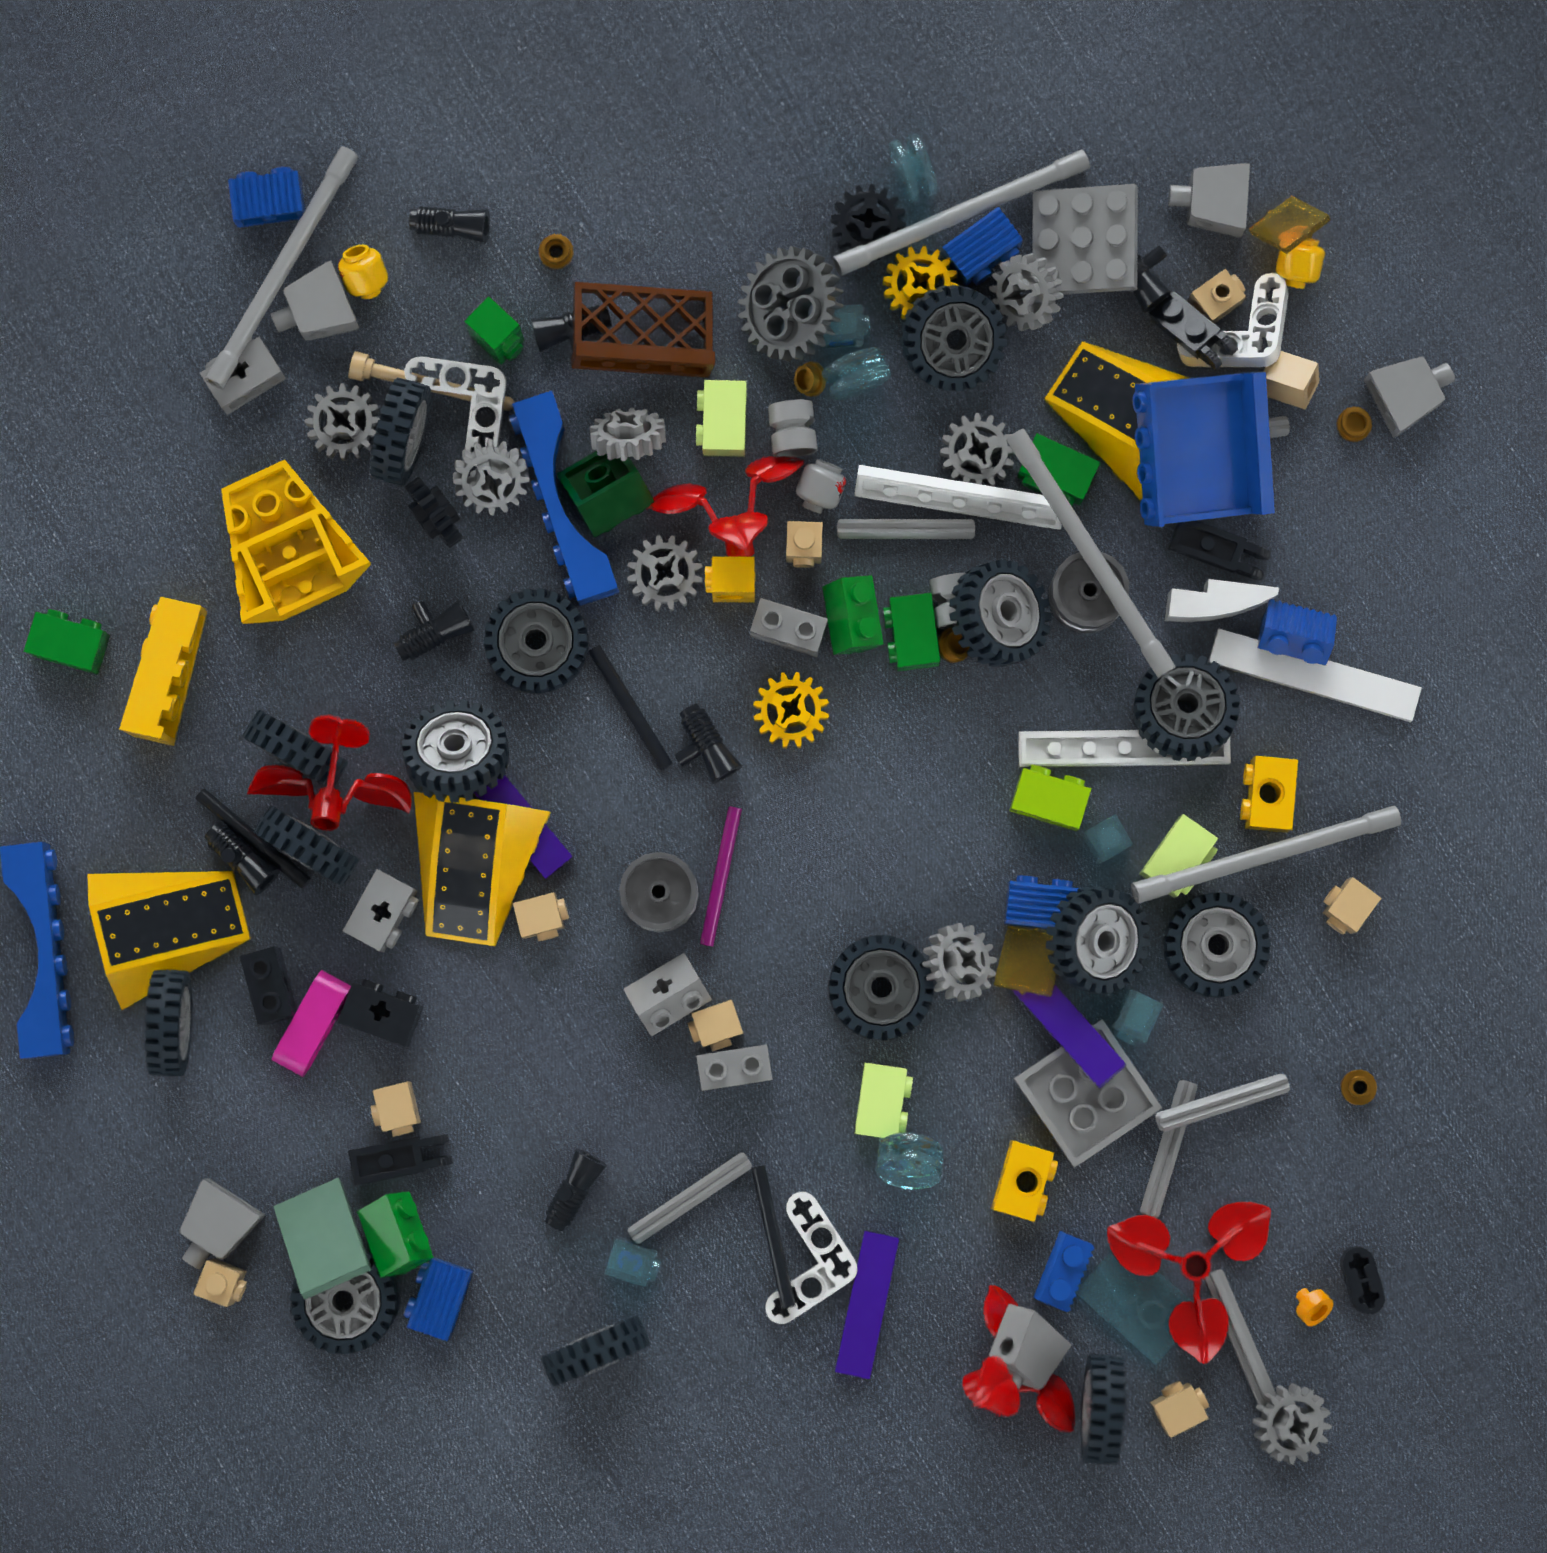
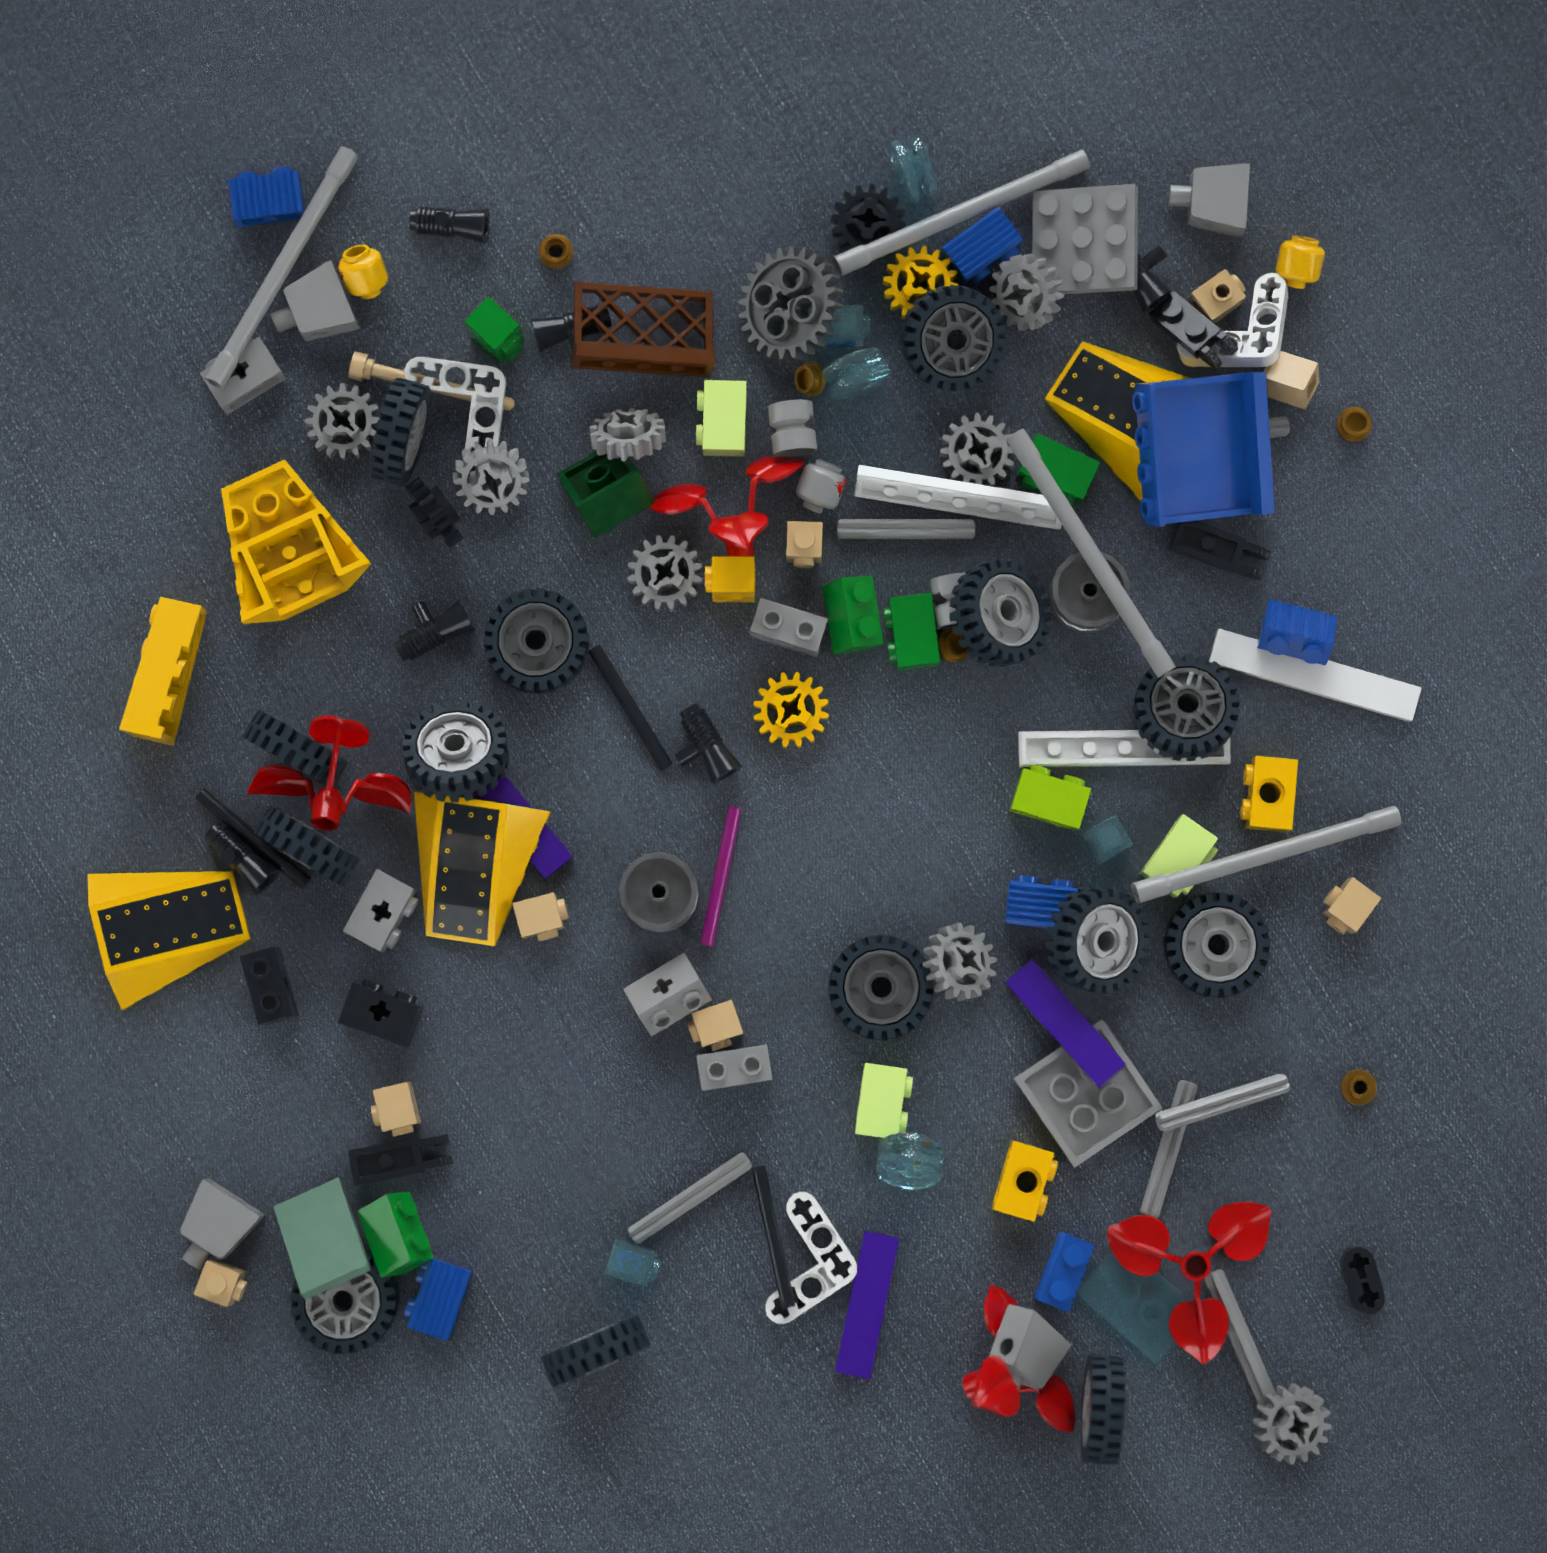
(43, 1025): blue arch -> none
(67, 642): green brick -> none
(168, 1023): black wheel -> none
(311, 1023): dark pink beam -> none
(542, 431): blue arch -> none
(572, 1191): black piece -> none
(1026, 963): clear yellow piece -> none
(1136, 1017): clear light blue brick -> none
(1180, 1408): tan brick -> none
(1217, 601): white slope -> none
(1289, 224): clear yellow piece -> none
(1313, 1306): light orange tile -> none
(1408, 391): light grey torso -> none

